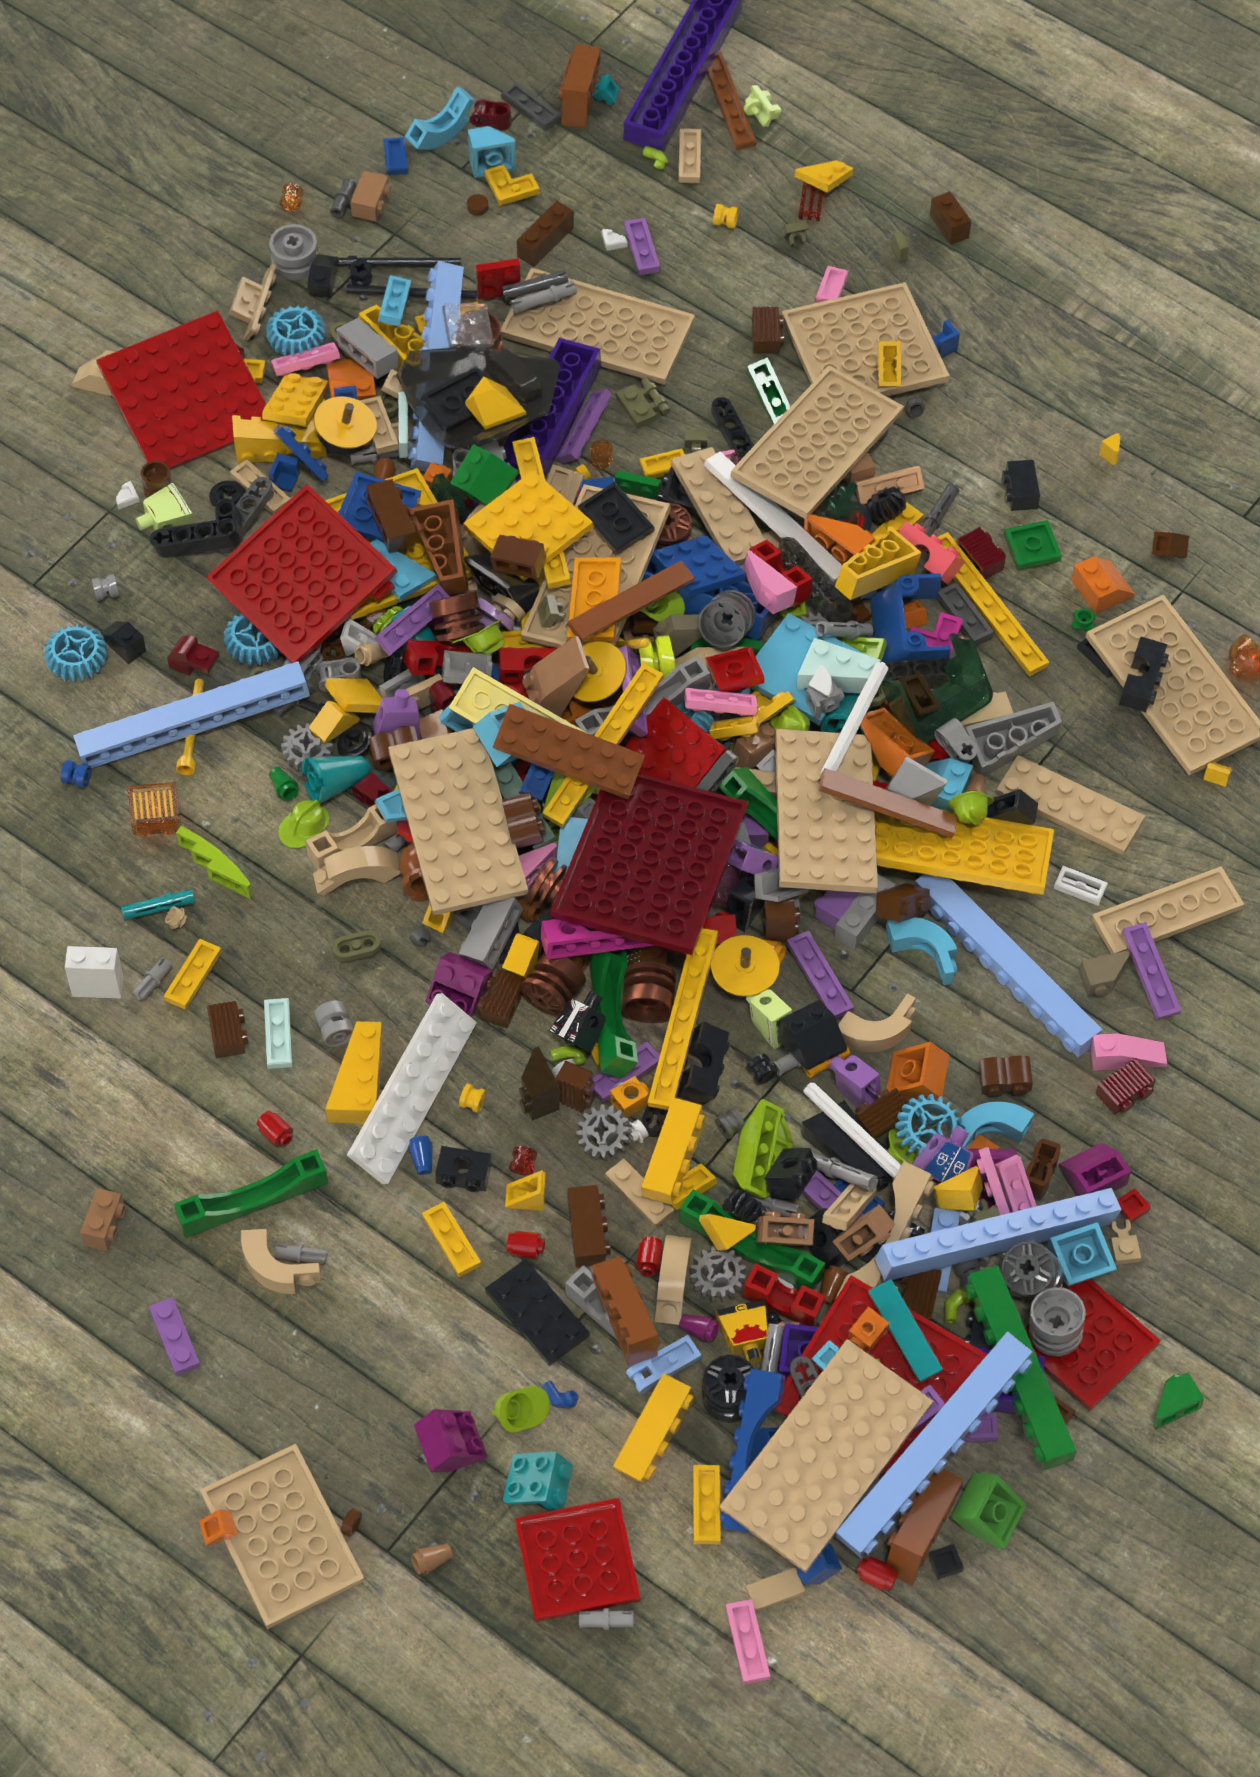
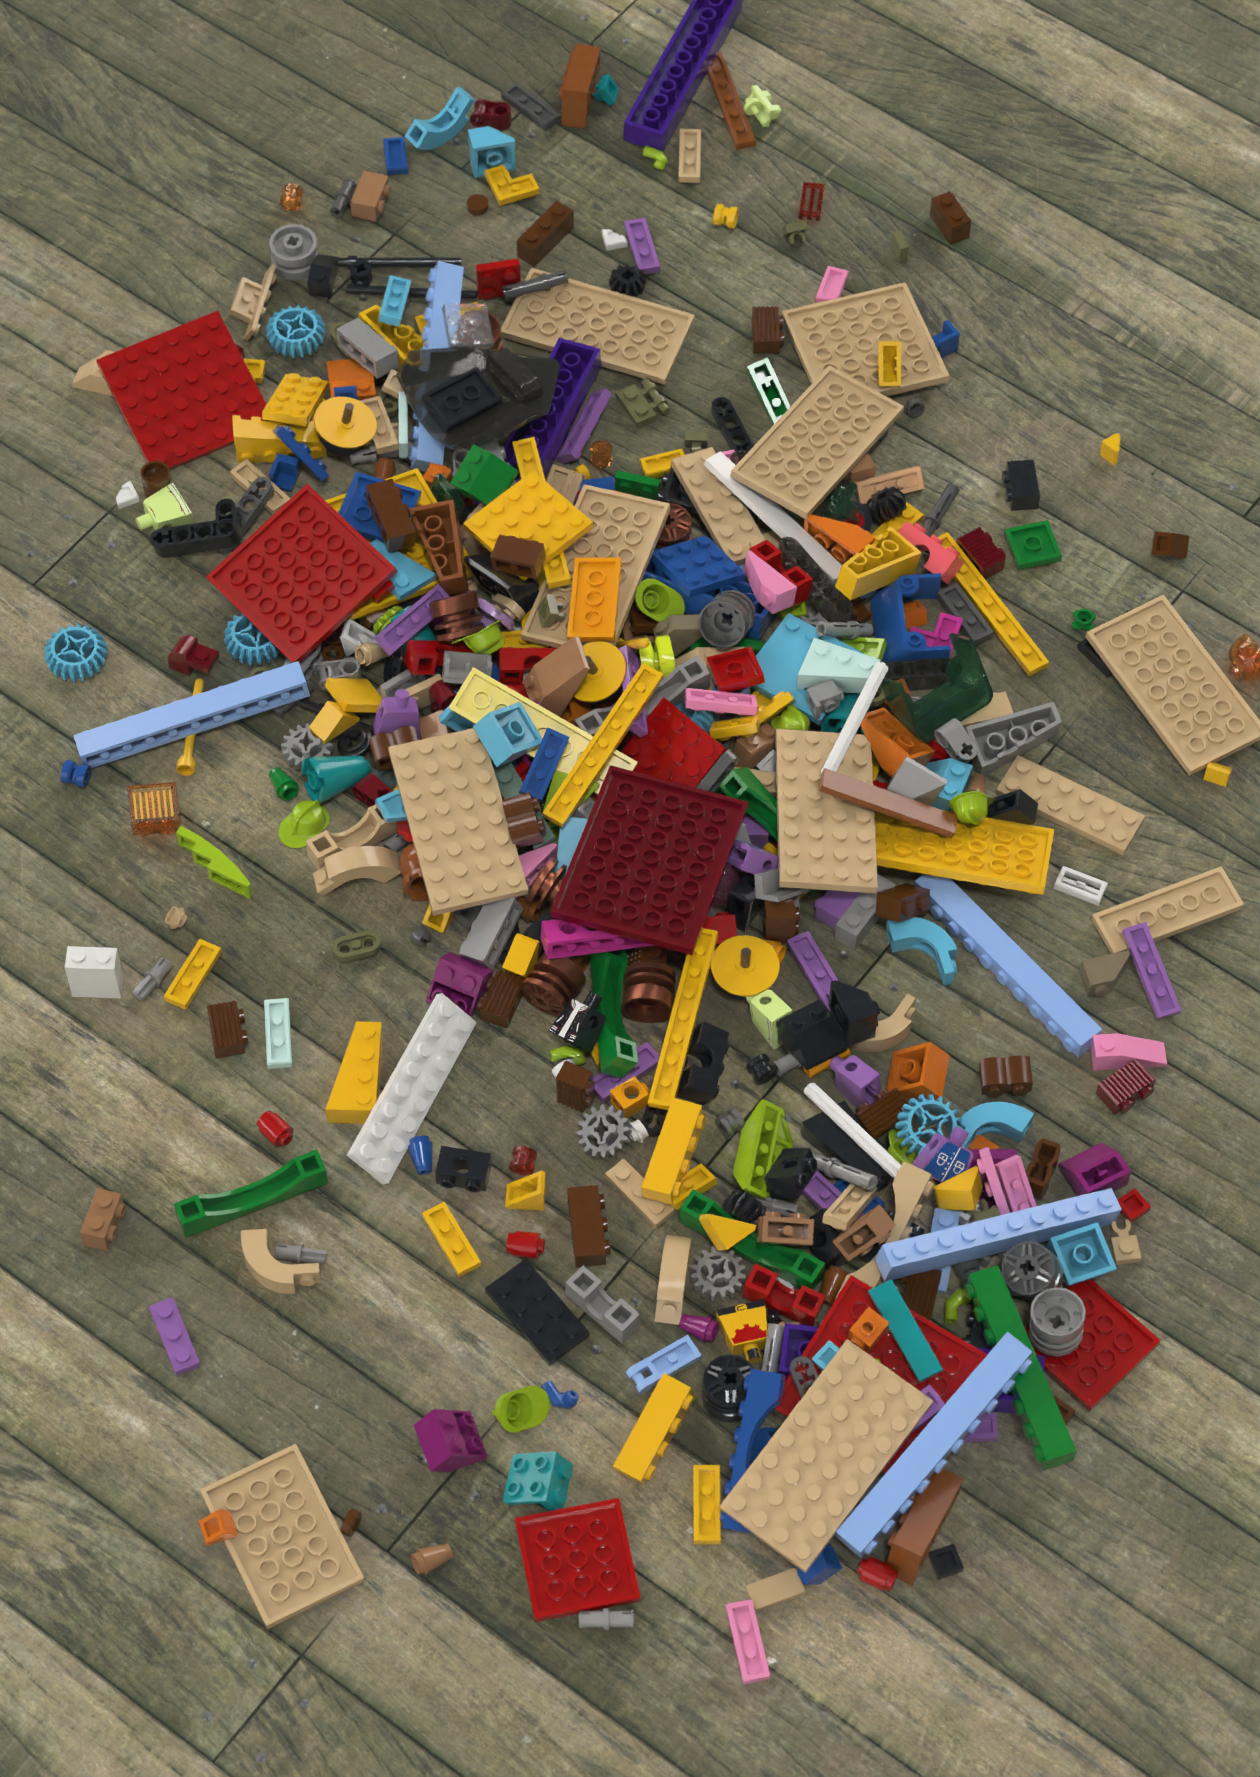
(105, 587): light grey wheel -> none
(124, 640): black slope -> none
(158, 904): teal pin -> none
(230, 488): black gear -> none
(322, 354): bright pink plate -> none
(334, 1023): light grey wheel -> none
(472, 1098): yellow wheel -> none
(493, 404): yellow slope -> none
(539, 1087): dark brown slope -> none
(549, 295): light grey pin -> none
(568, 751): dark orange plate -> none
(616, 518): black tile -> none
(626, 1310): dark orange wedge -> none
(627, 280): none -> black gear
(631, 601): dark orange tile -> none
(649, 1256): red brick -> none
(822, 681): white tile -> none
(825, 175): yellow wing -> none
(853, 1012): none -> black slope
(919, 695): dark brown slope -> none
(989, 1509): bright green slope -> none
(1100, 584): orange slope -> none
(1149, 659): black arch -> none
(1178, 1399): green slope -> none

